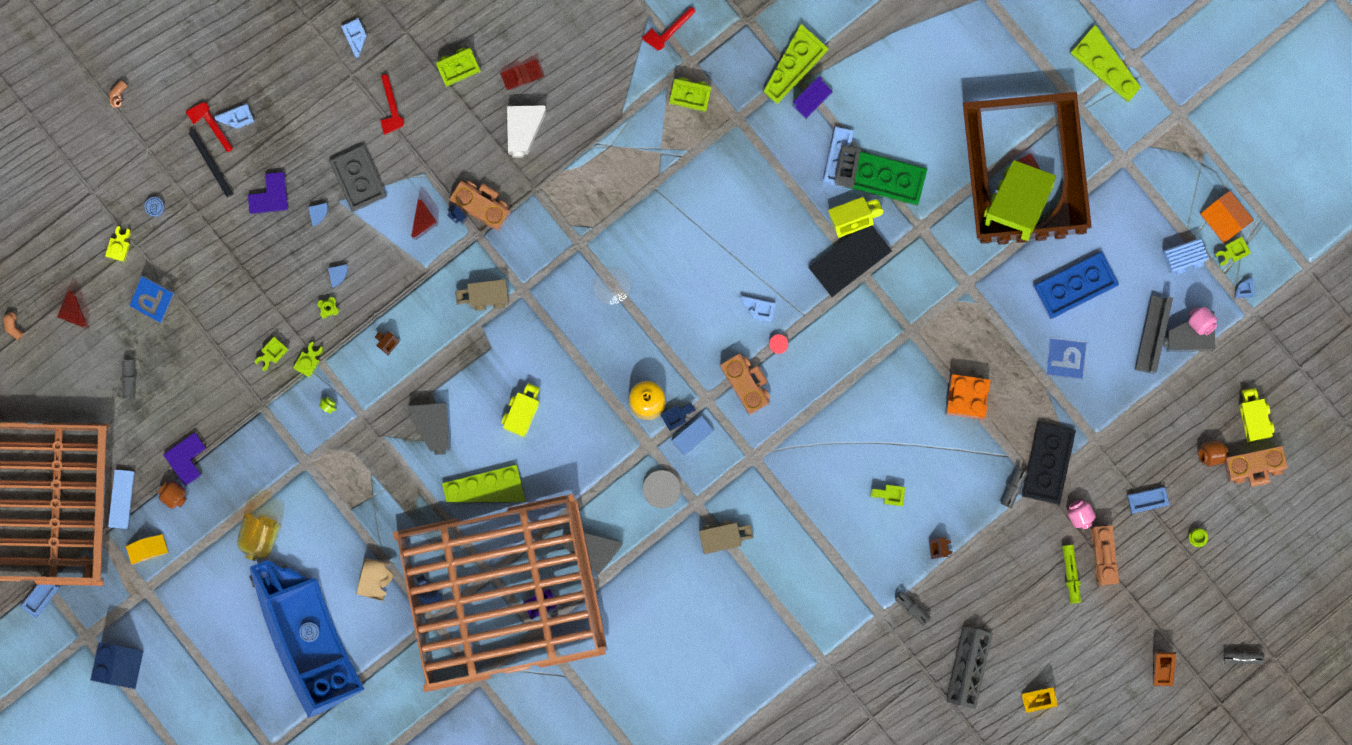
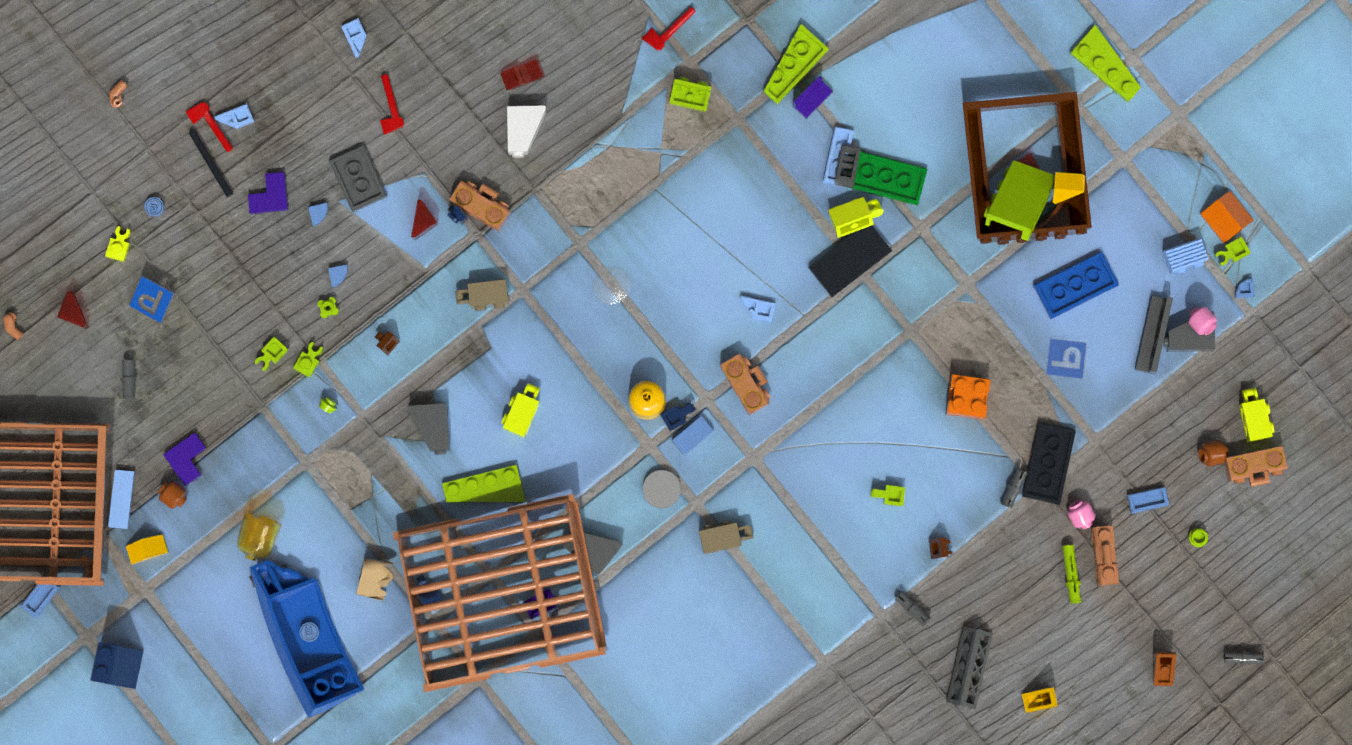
(457, 66): lime bracket -> none
(778, 344): coral tile -> none
(1067, 186): none -> yellow slope

